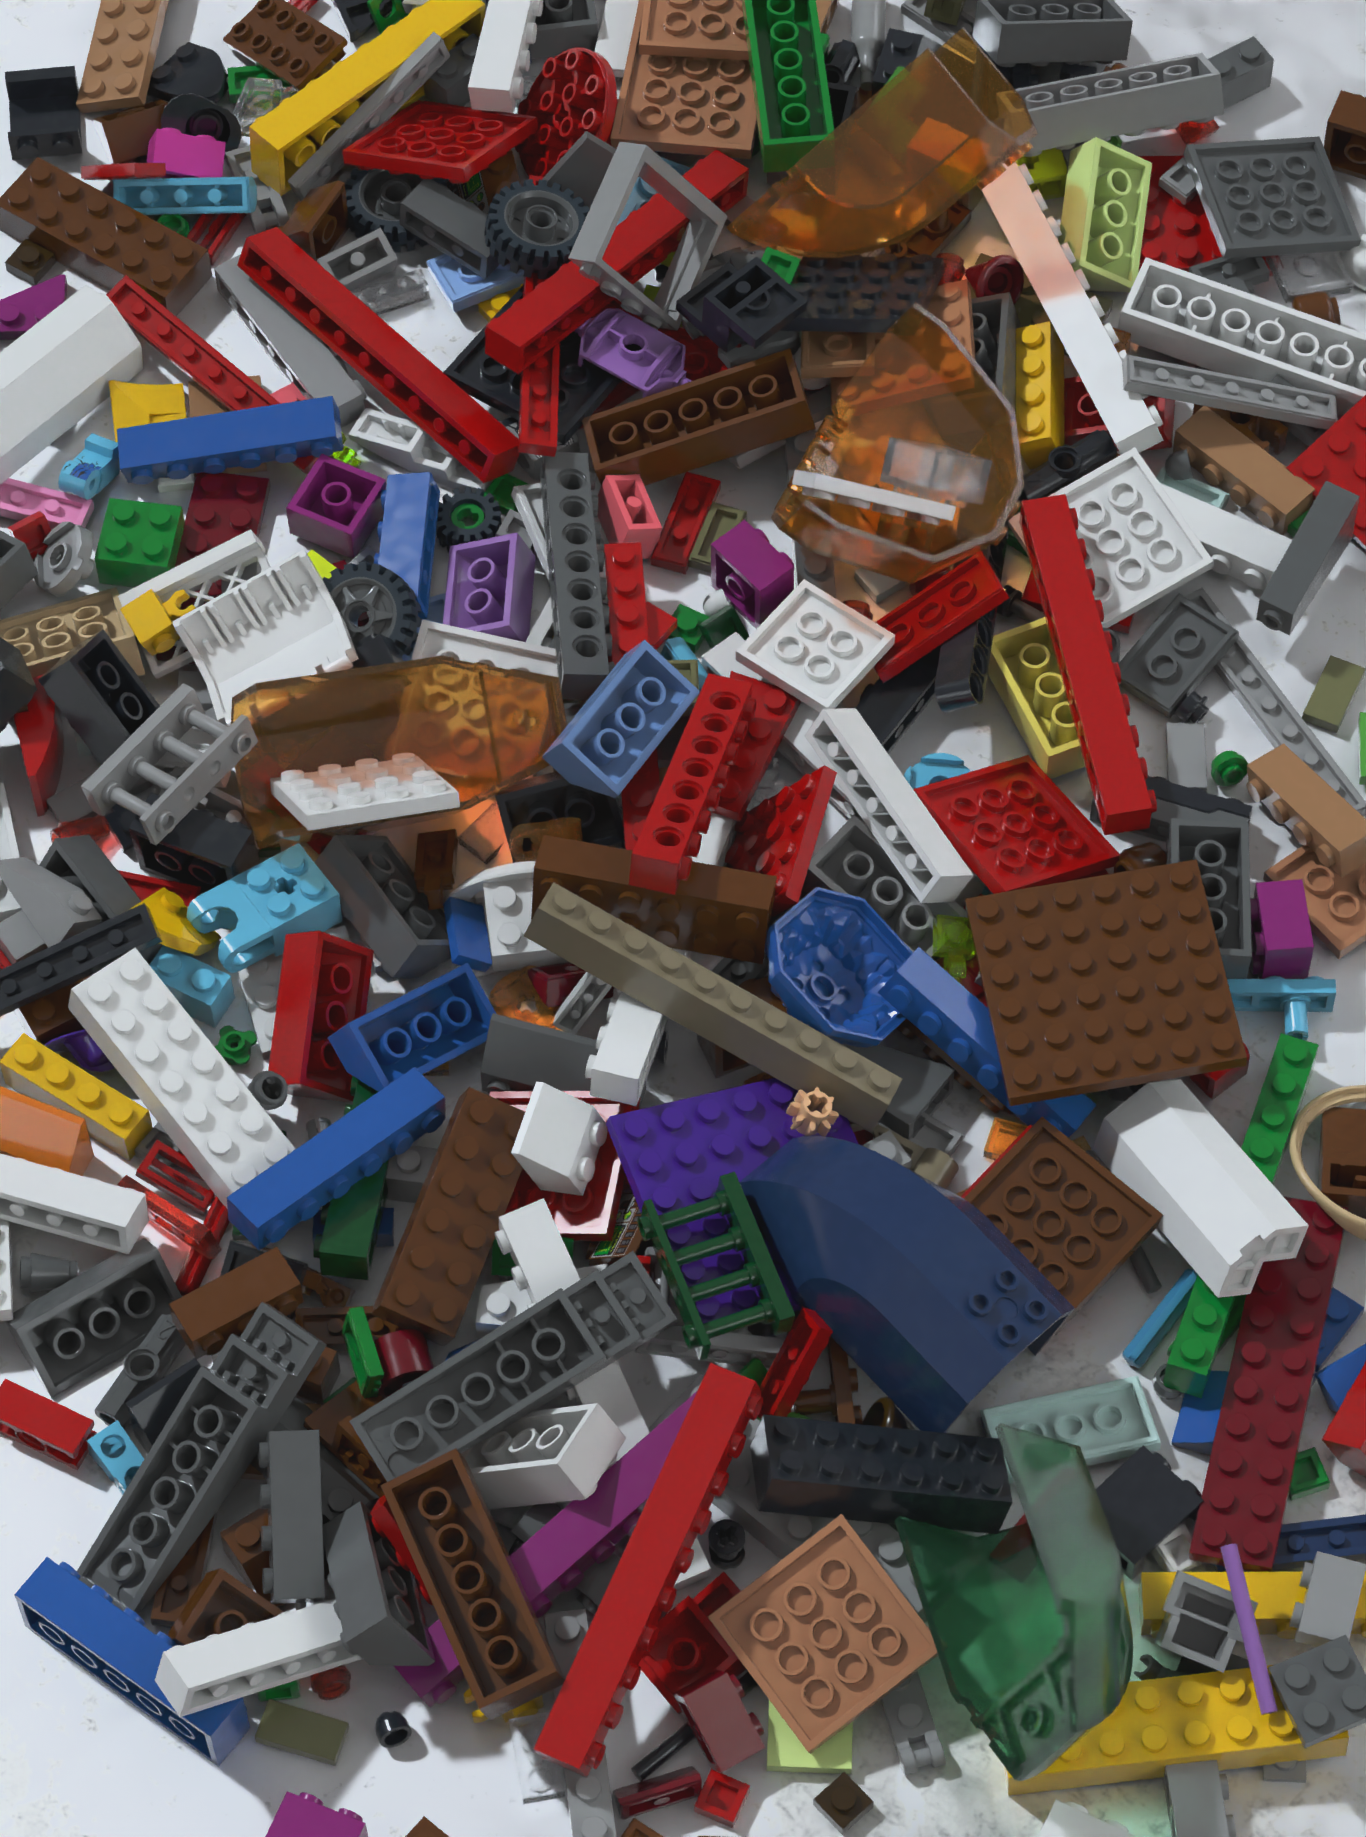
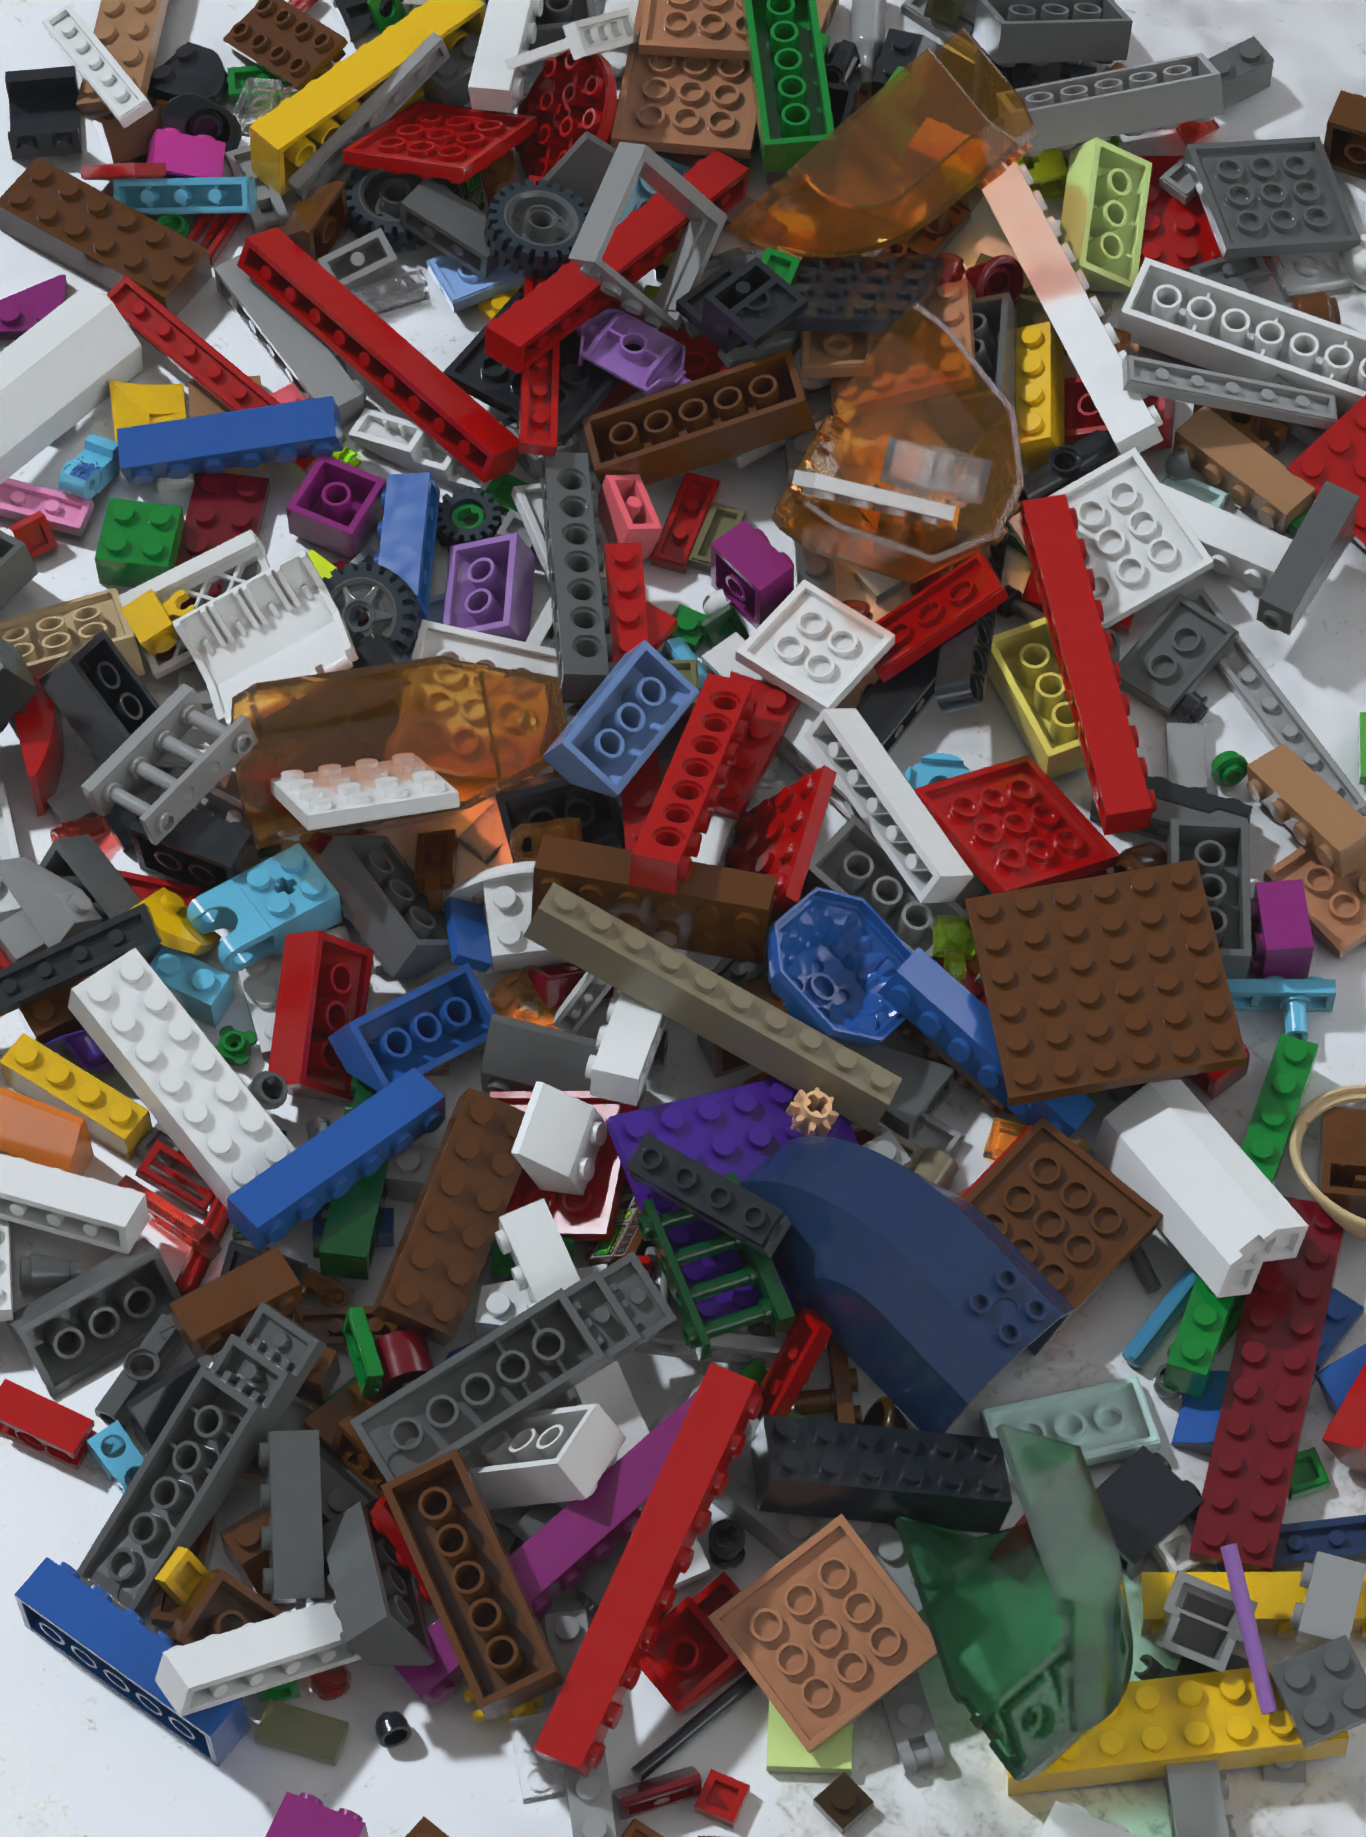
(30, 262): dark brown plate -> none
(65, 558): light grey plate -> none
(97, 66): none -> white tile
(181, 1575): none -> yellow plate
(585, 38): none -> white fence
(708, 1195): none -> black piece
(720, 1720): dark red brick -> none
(1333, 694): olive tile -> none

